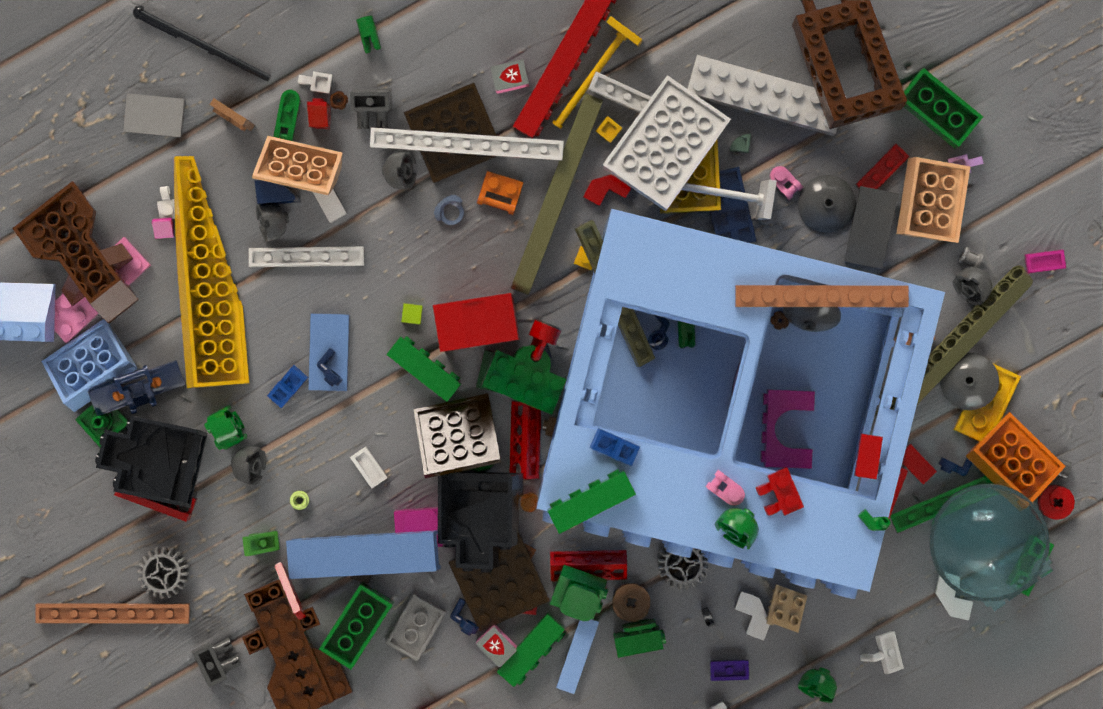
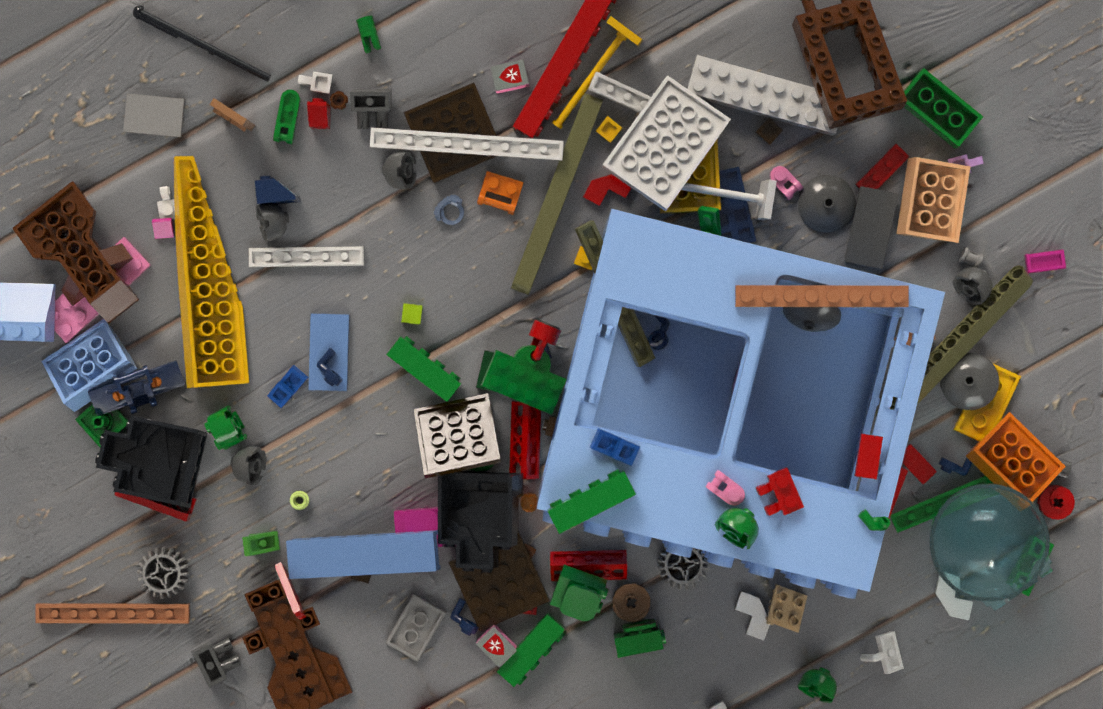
(298, 165): light nougat slope -> none
(331, 205): white tile -> none
(356, 625): green brick -> none
(368, 467): white tile -> none
(476, 322): red tile -> none
(577, 655): light blue tile -> none
(686, 334): green hinge -> none
(707, 617): black tile -> none
(709, 220): none -> green plate
(729, 670): dark purple plate -> none
(741, 144): sand green tile -> none
(769, 131): none -> dark brown plate
(776, 404): dark pink arch -> none
(779, 325): reddish brown plate -> none

